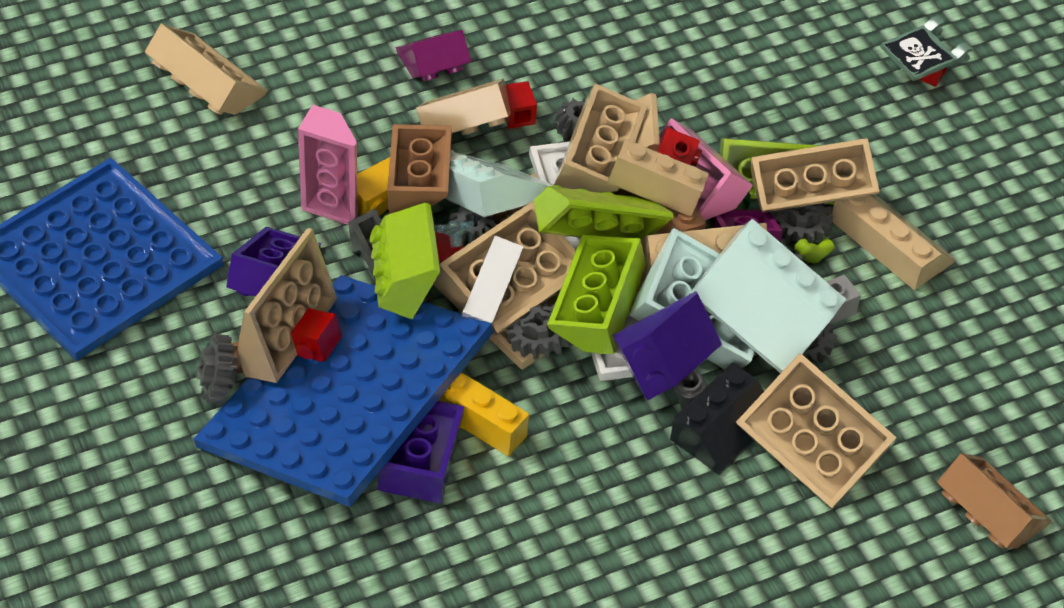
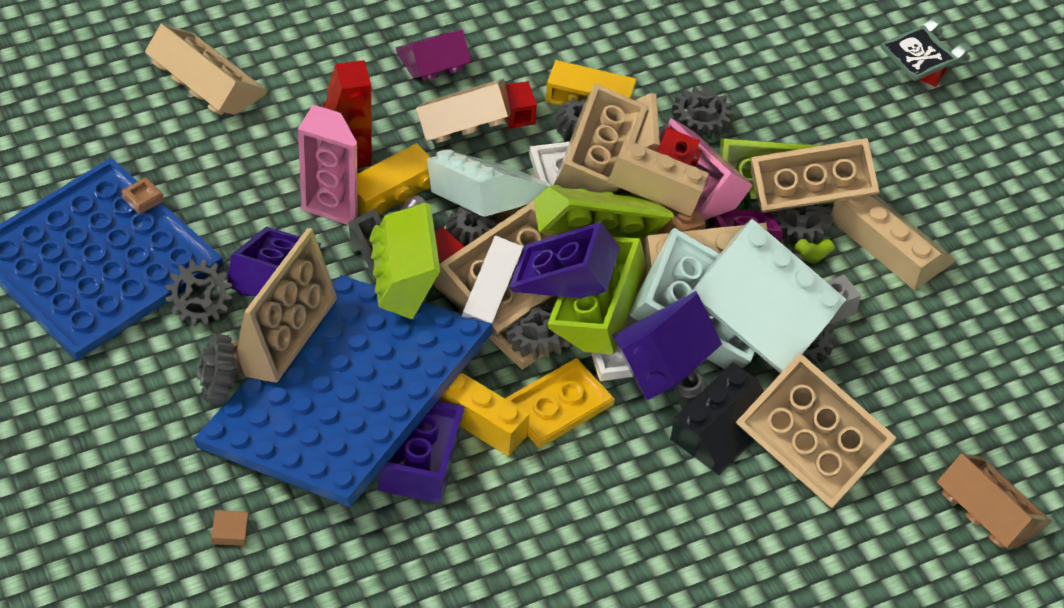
(142, 195): none -> medium nougat tile
(186, 300): none -> dark grey gear
(230, 528): none -> medium nougat tile
(316, 335): red brick -> none
(351, 96): none -> red wedge
(418, 165): medium nougat slope -> none
(455, 231): clear light blue plant -> none
(561, 401): none -> yellow tile
(568, 264): none -> dark purple slope
(576, 82): none -> yellow brick
(702, 111): none -> dark grey gear

